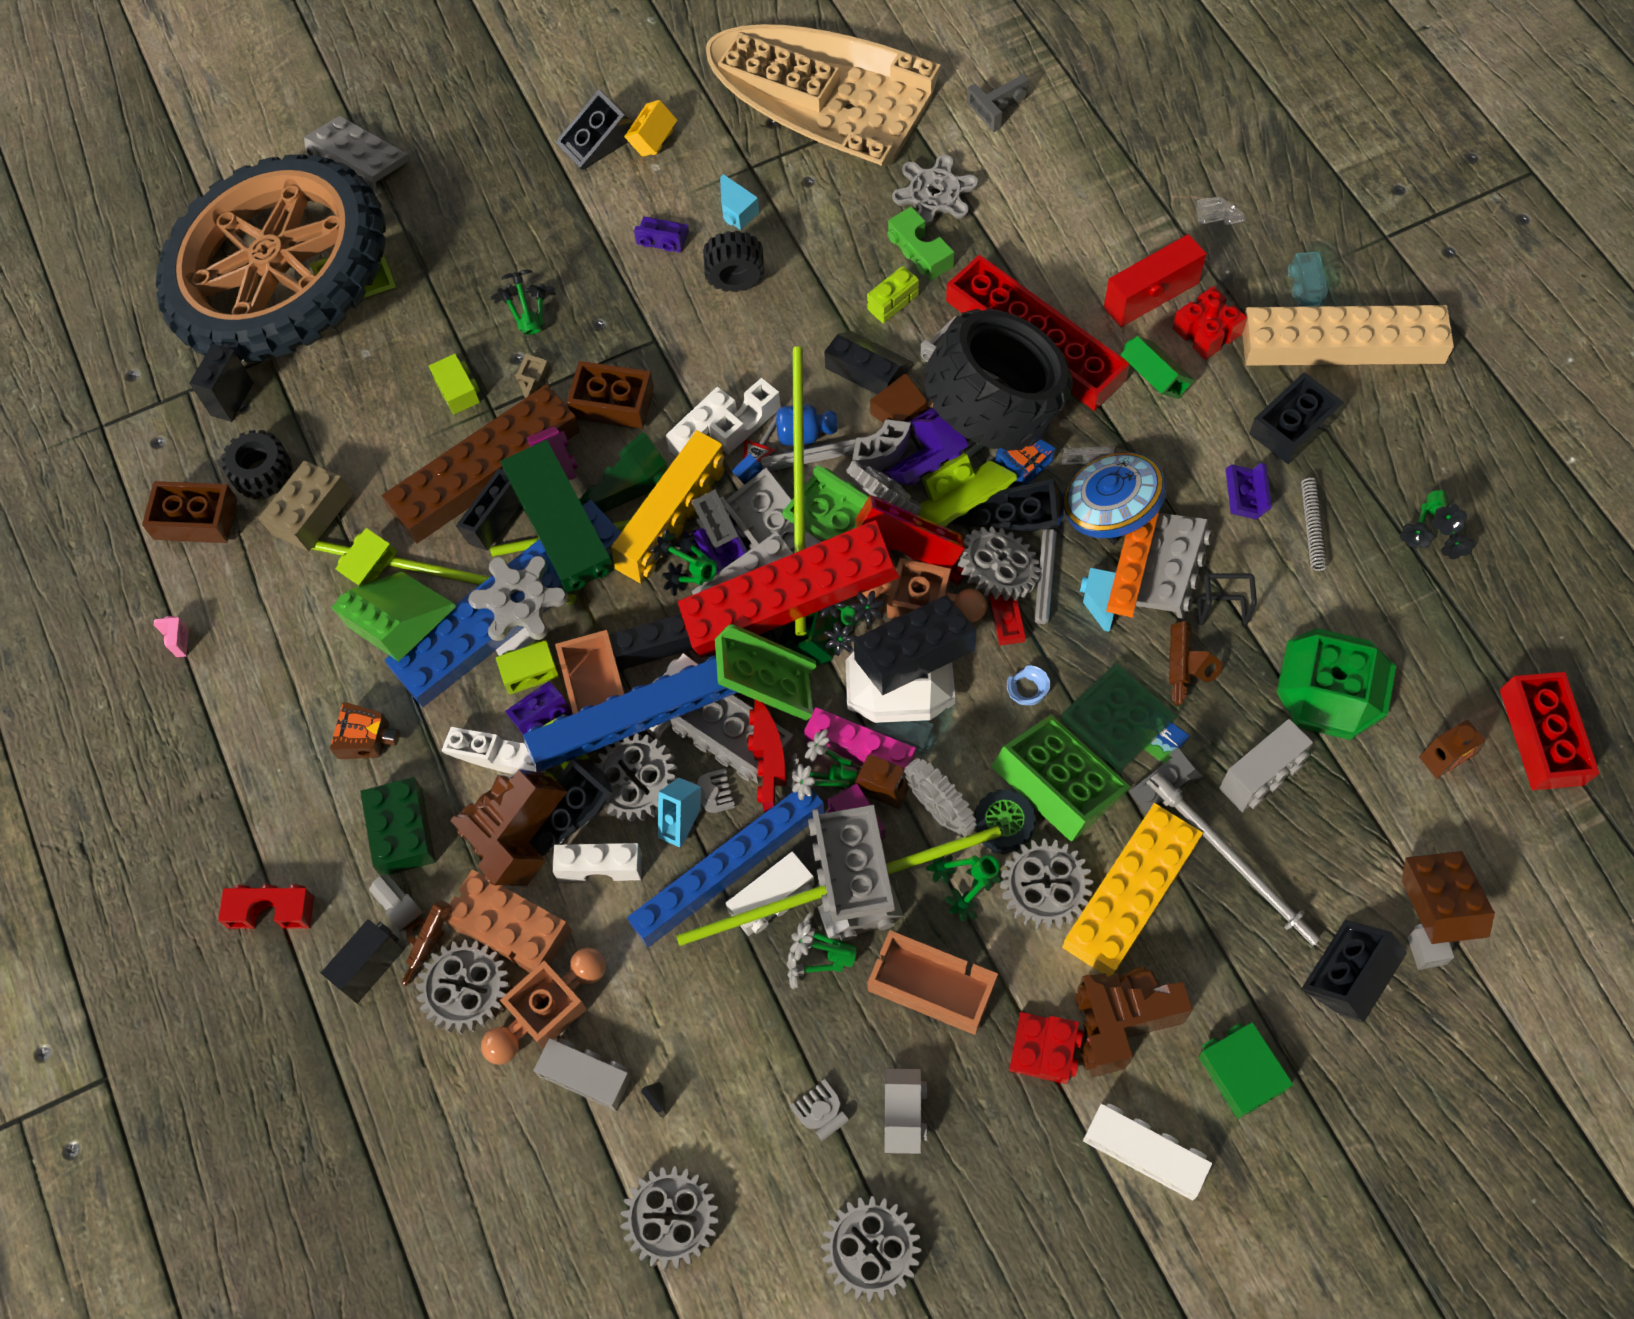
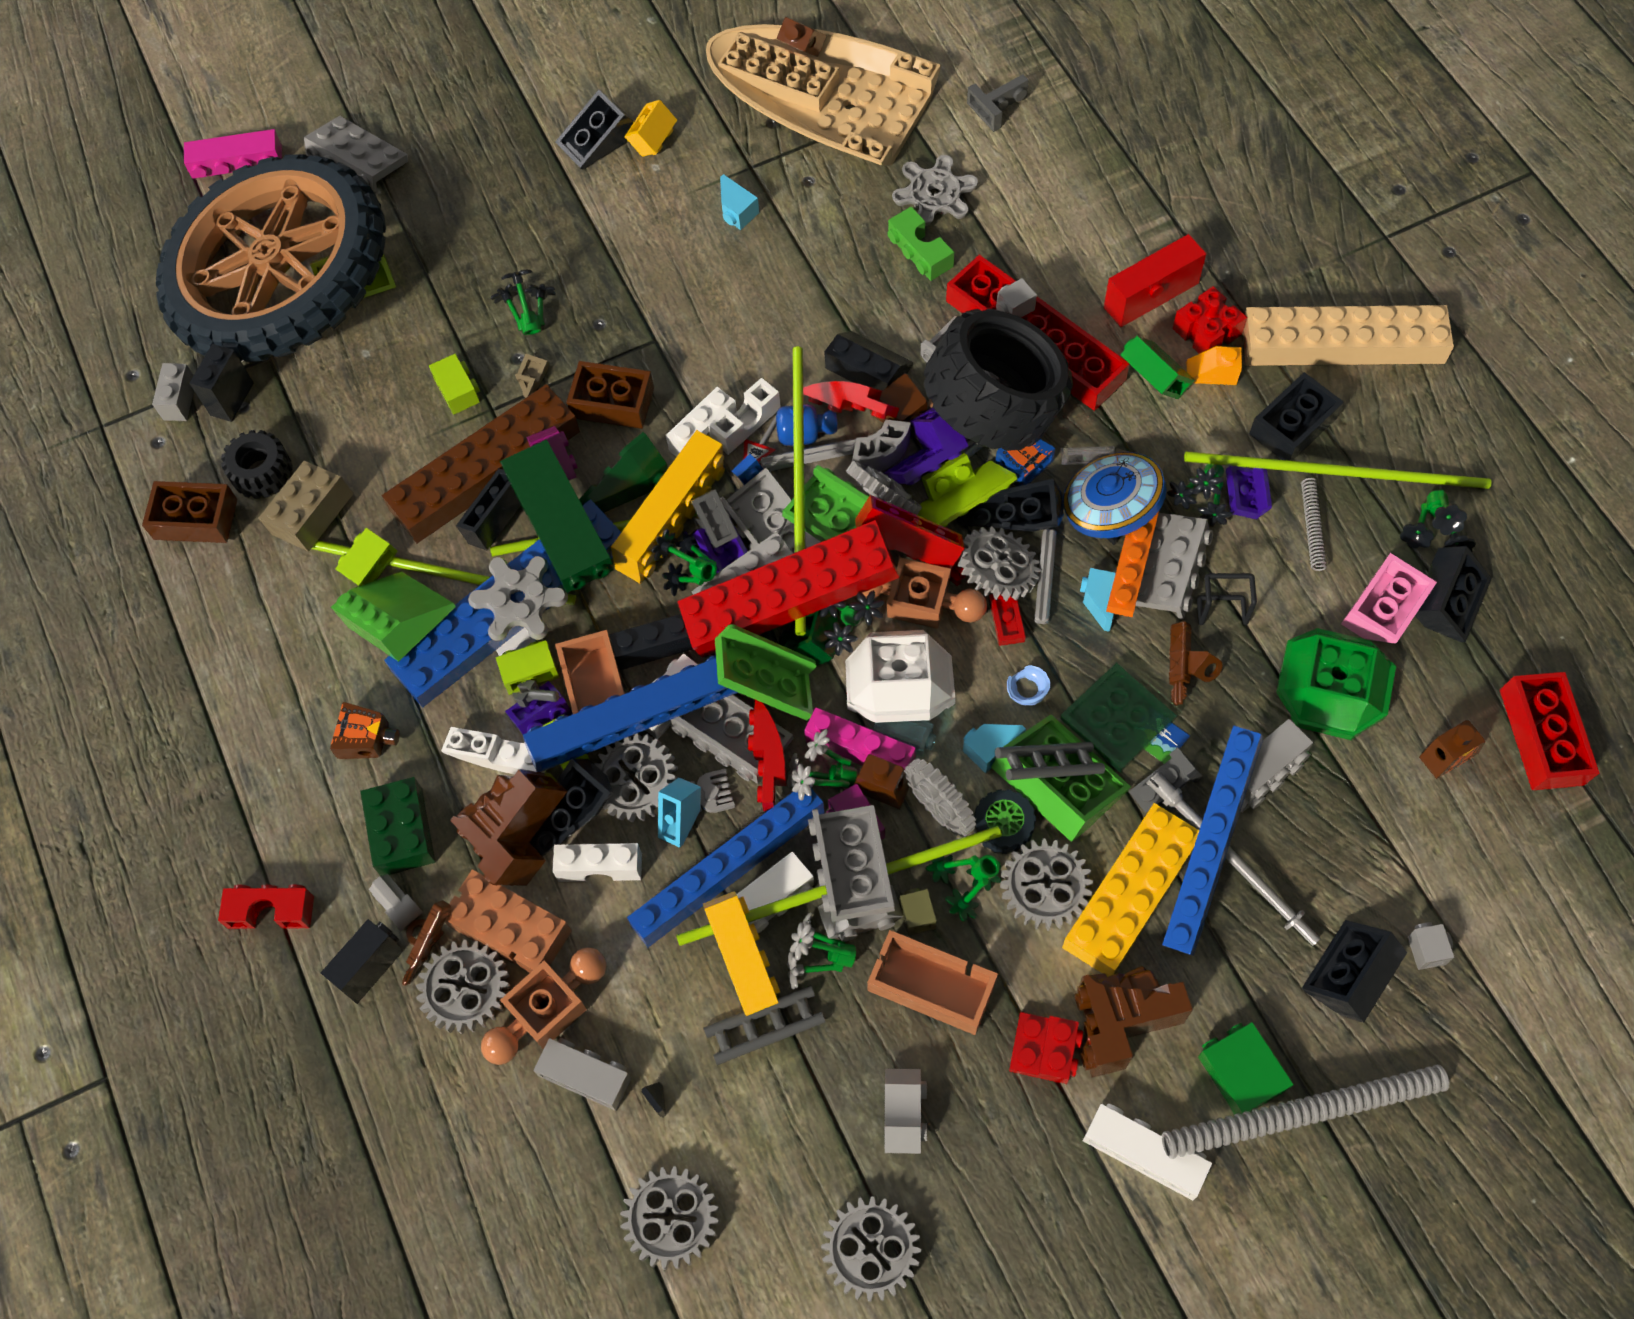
(173, 392): none -> light grey brick
(174, 633): bright pink bracket -> none
(230, 152): none -> dark pink brick
(530, 691): none -> dark grey bar
(661, 234): dark purple bracket -> none
(733, 261): black tyre -> none
(740, 952): none -> yellow brick
(754, 1040): none -> dark grey bar
(800, 36): none -> reddish brown torso
(823, 1114): light grey piece -> none
(849, 395): none -> slope
(892, 294): lime brick -> none
(914, 644): black brick -> none
(917, 911): none -> olive brick
(981, 743): none -> medium azure slope
(1016, 298): none -> light grey brick
(1041, 769): none -> dark grey bar
(1206, 480): none -> black plant
(1213, 840): none -> blue brick
(1216, 366): none -> light orange slope
(1218, 209): clear slope -> none
(1305, 1111): none -> light grey piece
(1308, 279): clear light blue brick -> none
(1340, 470): none -> lime piece
(1389, 601): none -> bright pink slope
(1447, 897): reddish brown brick -> none
(1457, 594): none -> black slope

